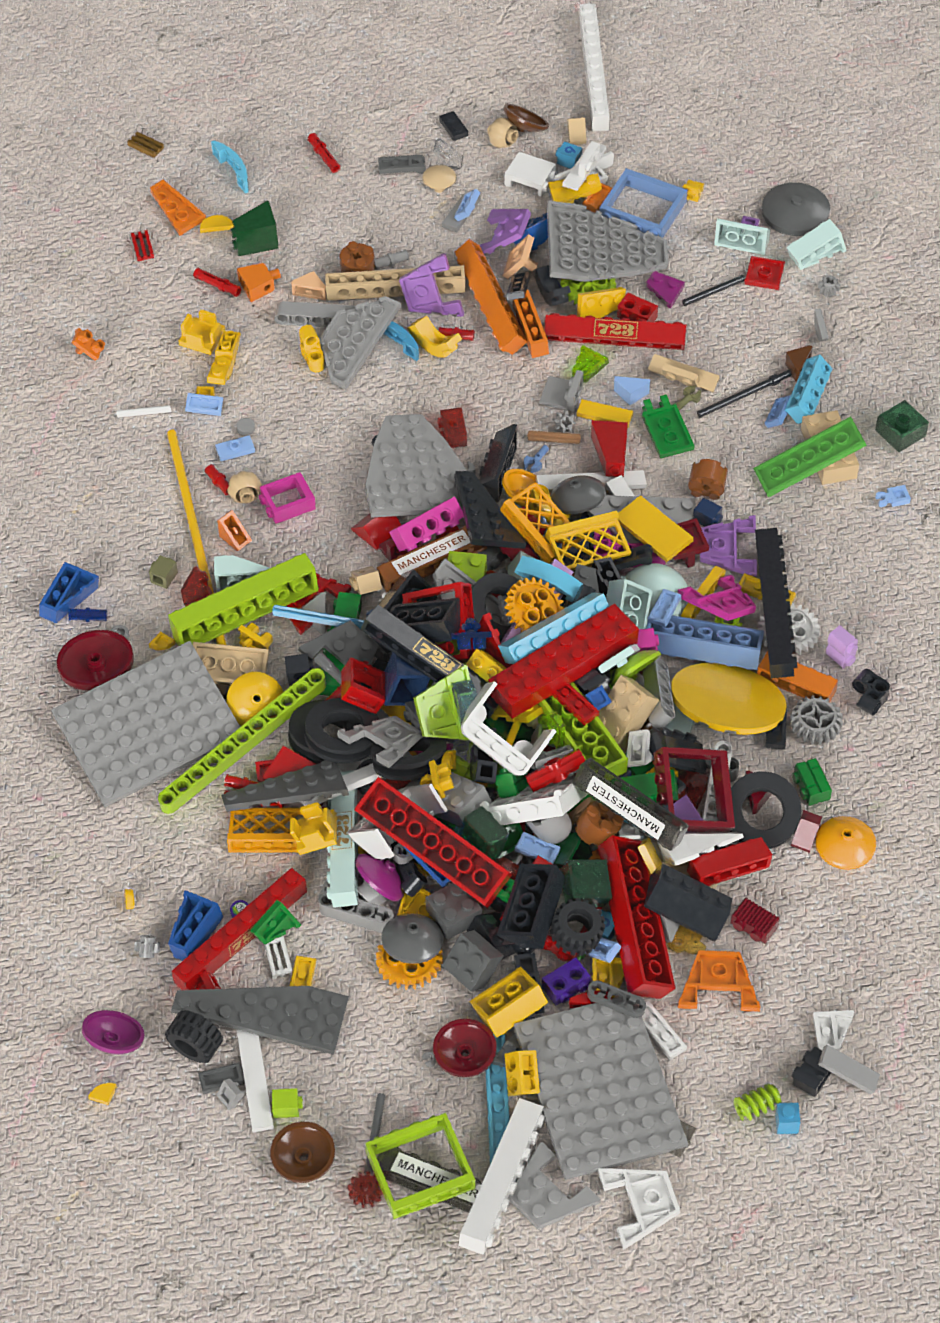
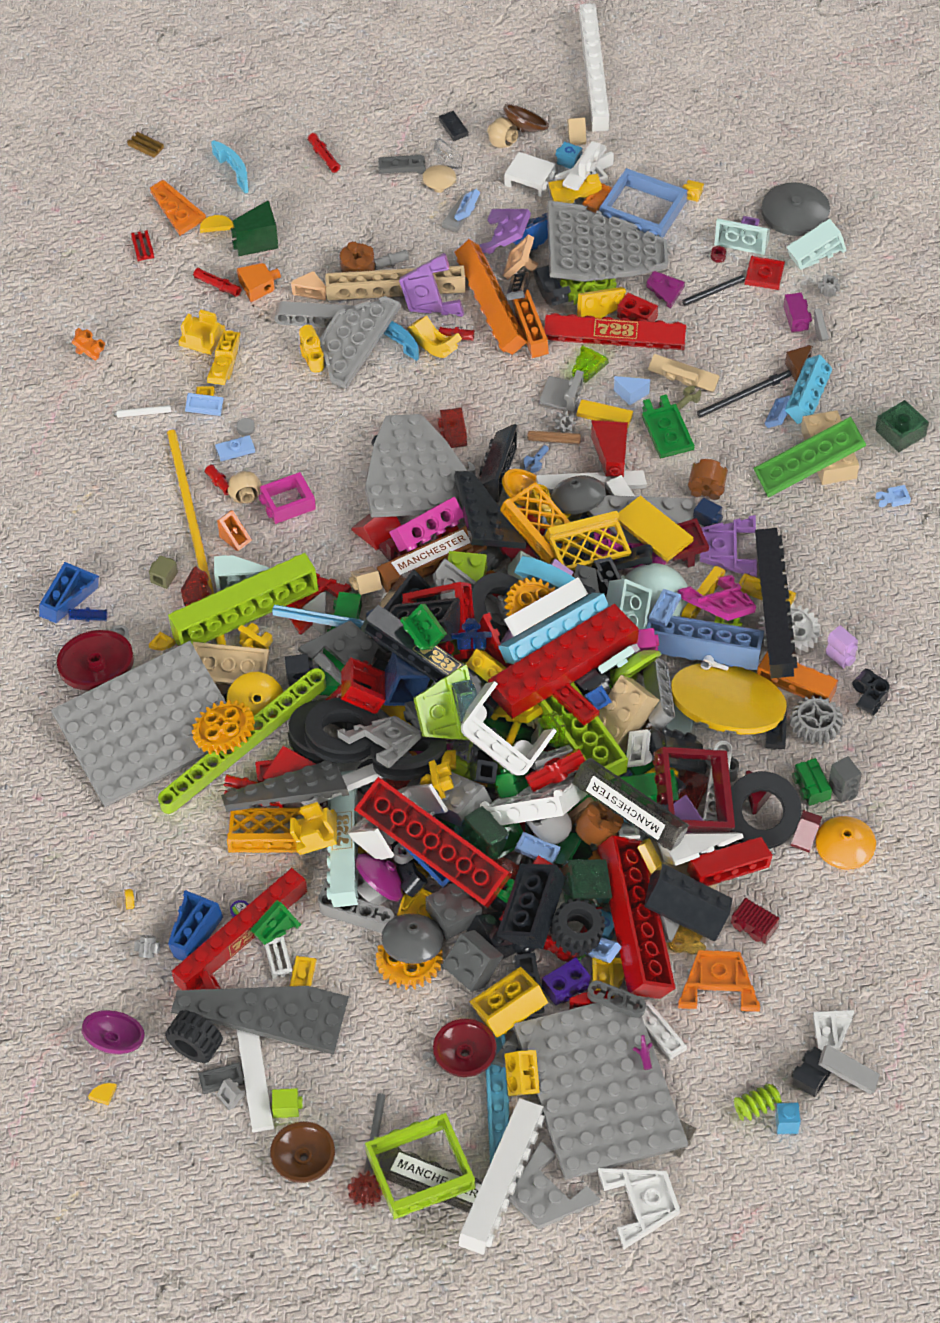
(223, 727): none -> light orange gear
(423, 628): none -> green bracket
(545, 606): none -> white beam
(644, 1053): none -> magenta bar
(711, 662): none -> white hand
(721, 254): none -> dark red bush
(796, 312): none -> magenta brick
(845, 779): none -> dark grey brick

